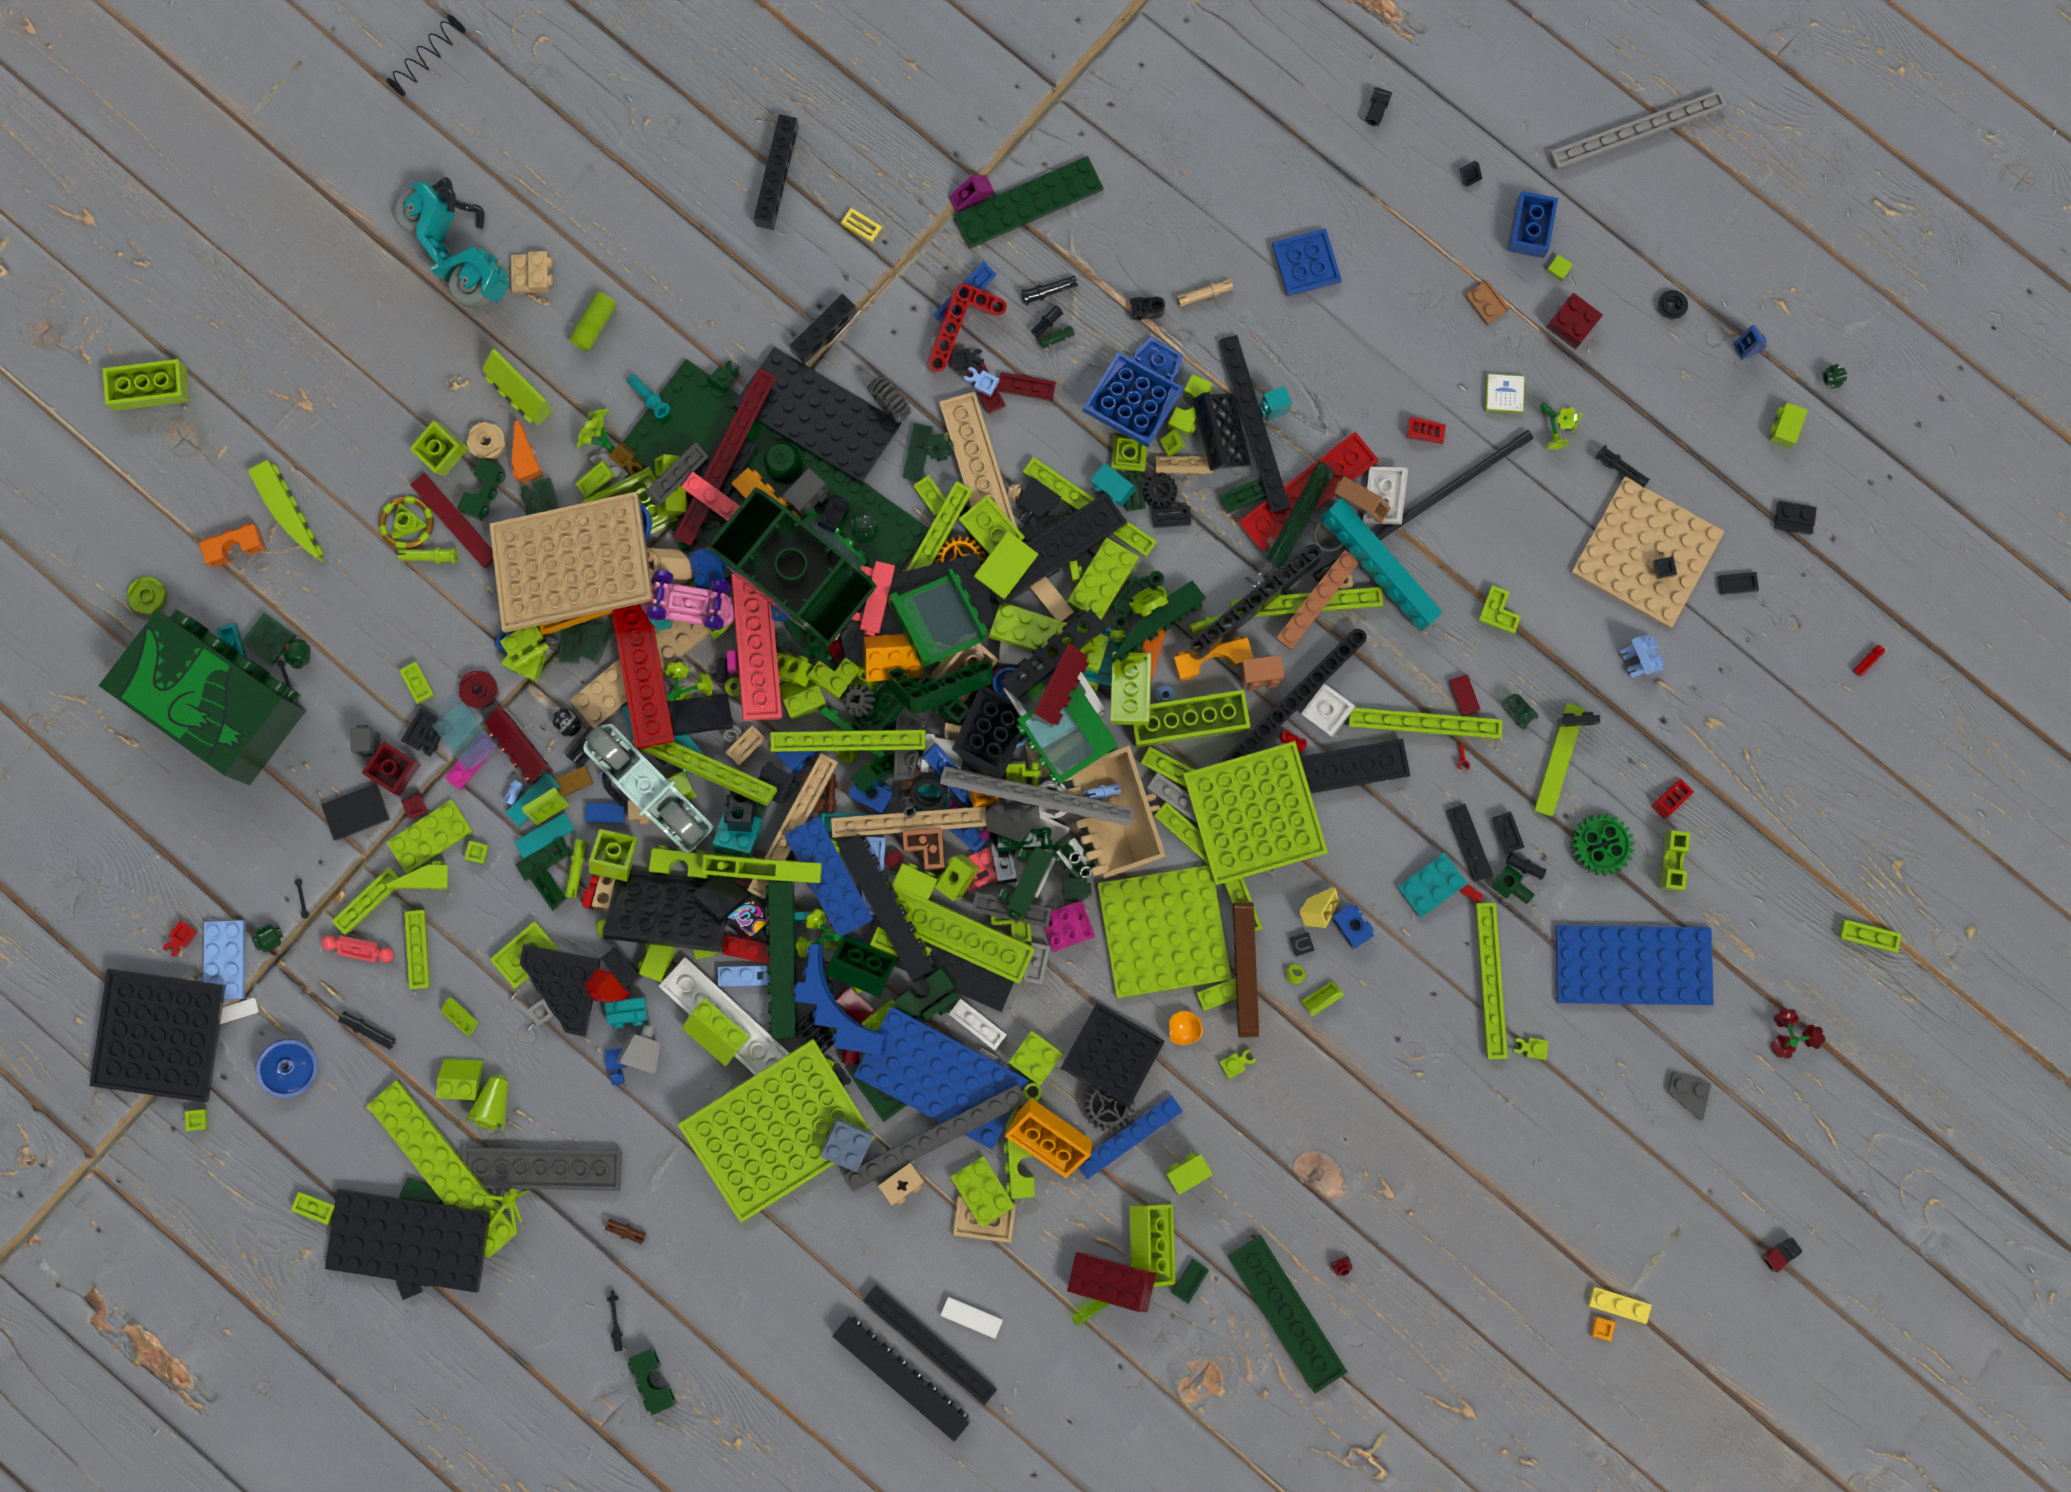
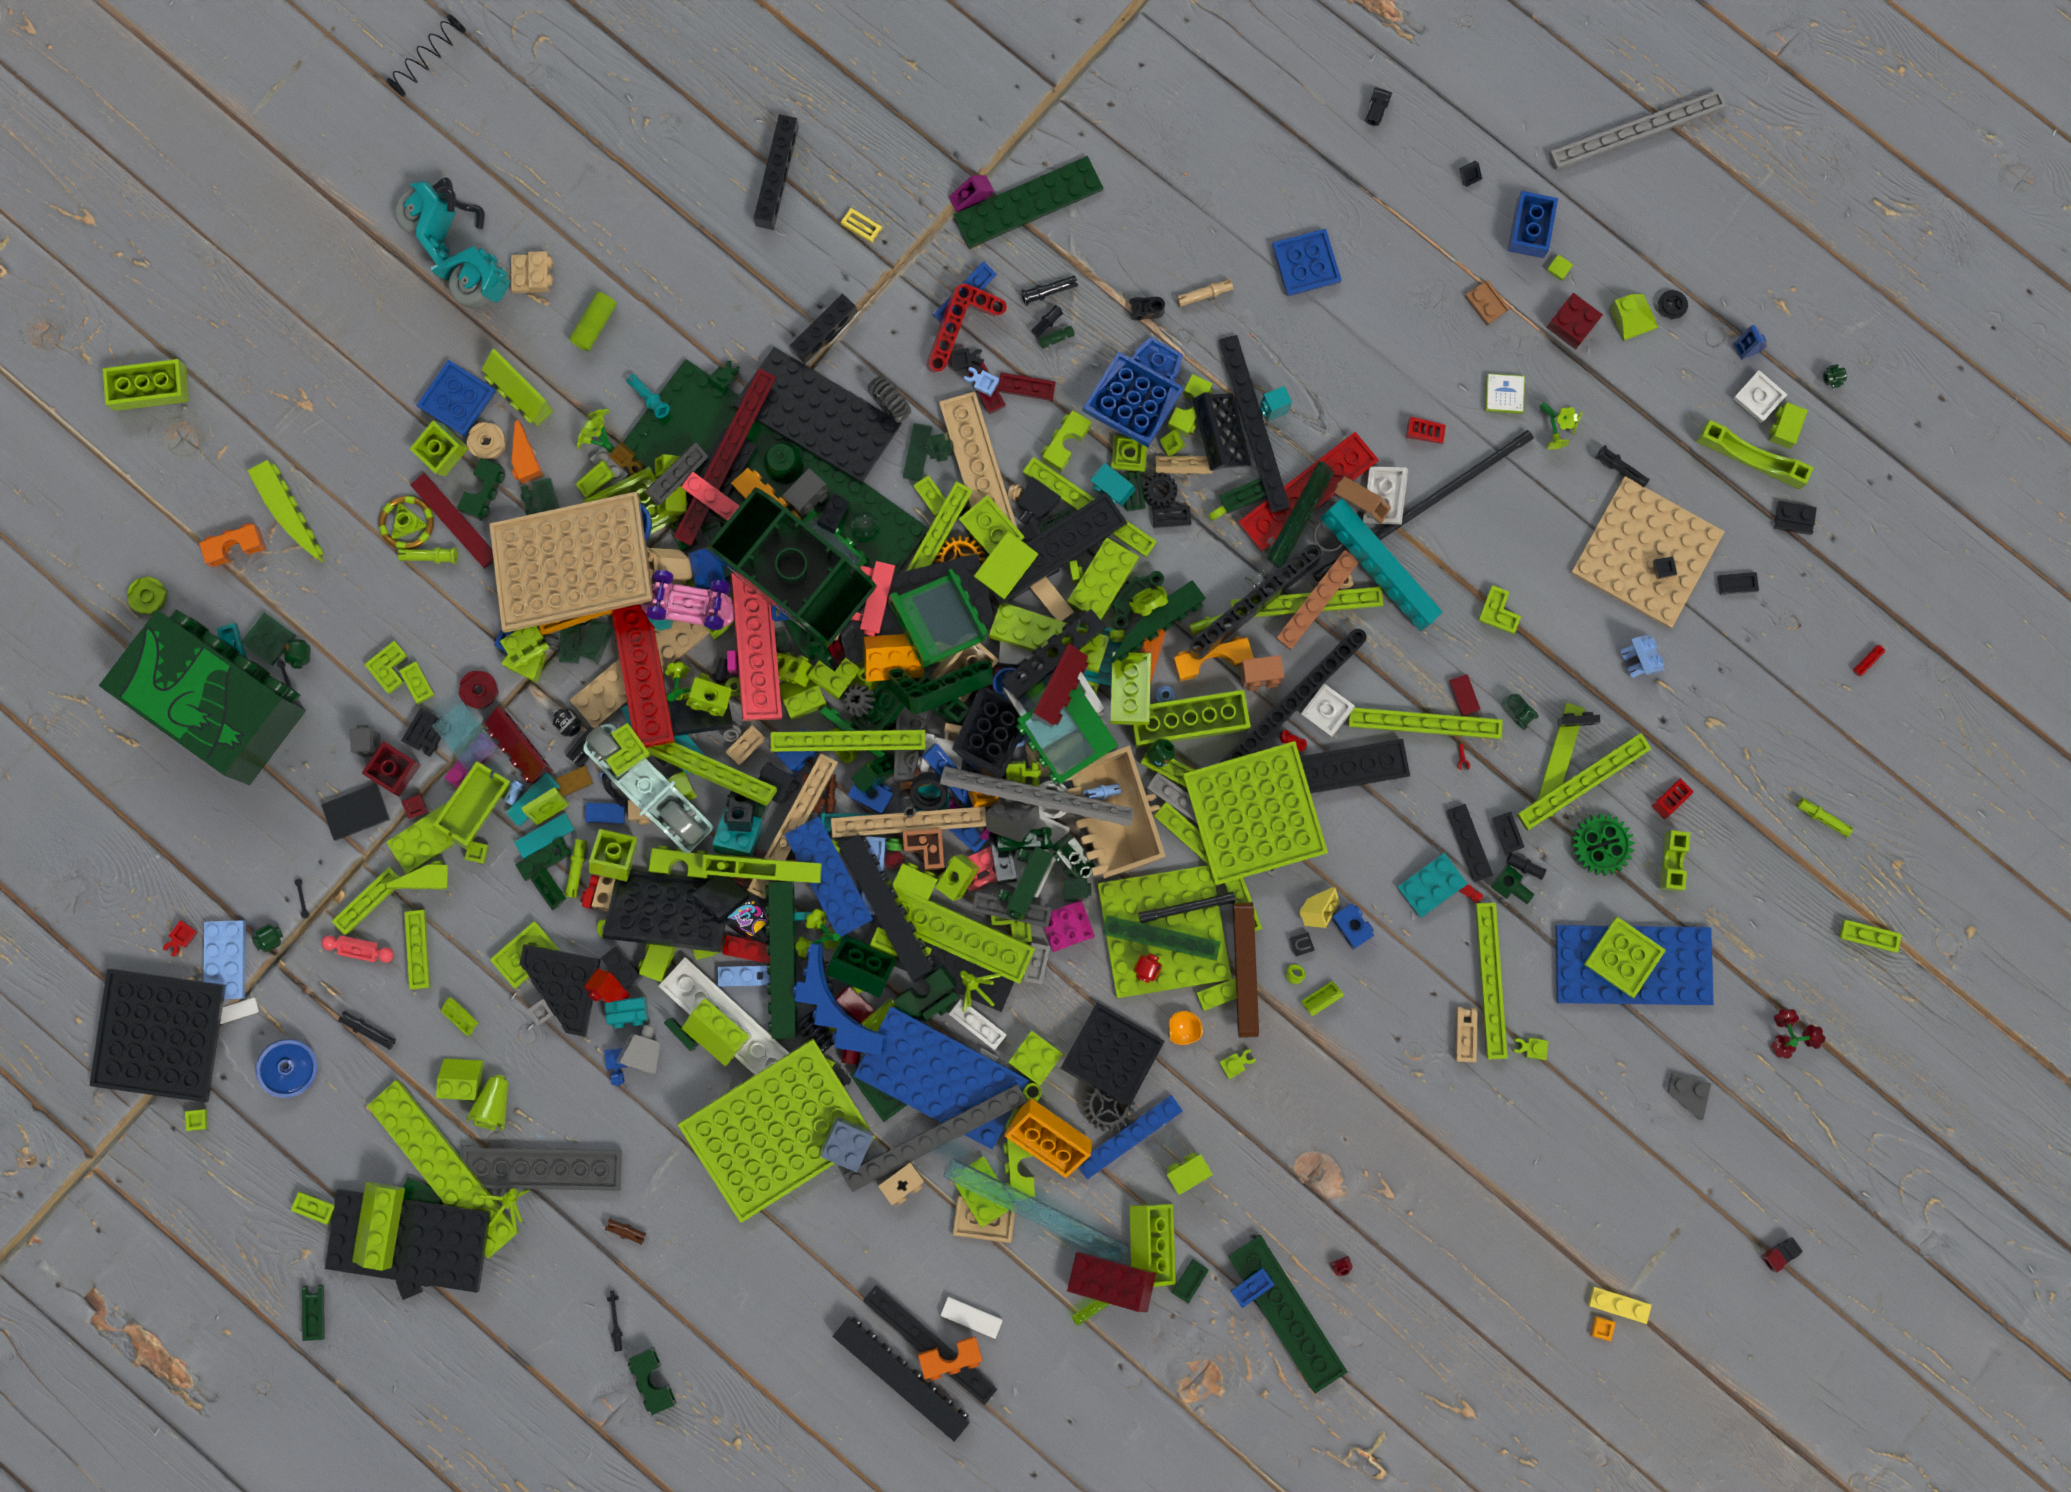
(313, 1314): none -> dark green hinge
(378, 1226): none -> lime slope
(382, 667): none -> lime plate
(456, 398): none -> blue plate
(471, 805): none -> lime piece
(631, 751): none -> lime plate
(676, 1029): none -> dark green tile
(719, 694): none -> lime brick
(894, 844): none -> bright green plate
(934, 1365): none -> orange arch
(972, 983): none -> lime plant
(1035, 1210): none -> clear light blue plate
(1074, 427): none -> lime arch
(1147, 968): none -> red head
(1160, 752): none -> dark green head
(1161, 938): none -> clear green plate
(1217, 513): none -> lime tile
(1217, 900): none -> black piece
(1252, 1287): none -> blue plate
(1466, 1035): none -> tan plate
(1583, 781): none -> lime plate
(1624, 957): none -> lime plate
(1633, 316): none -> lime slope
(1727, 443): none -> lime arch
(1760, 396): none -> white plate
(1827, 819): none -> lime pin

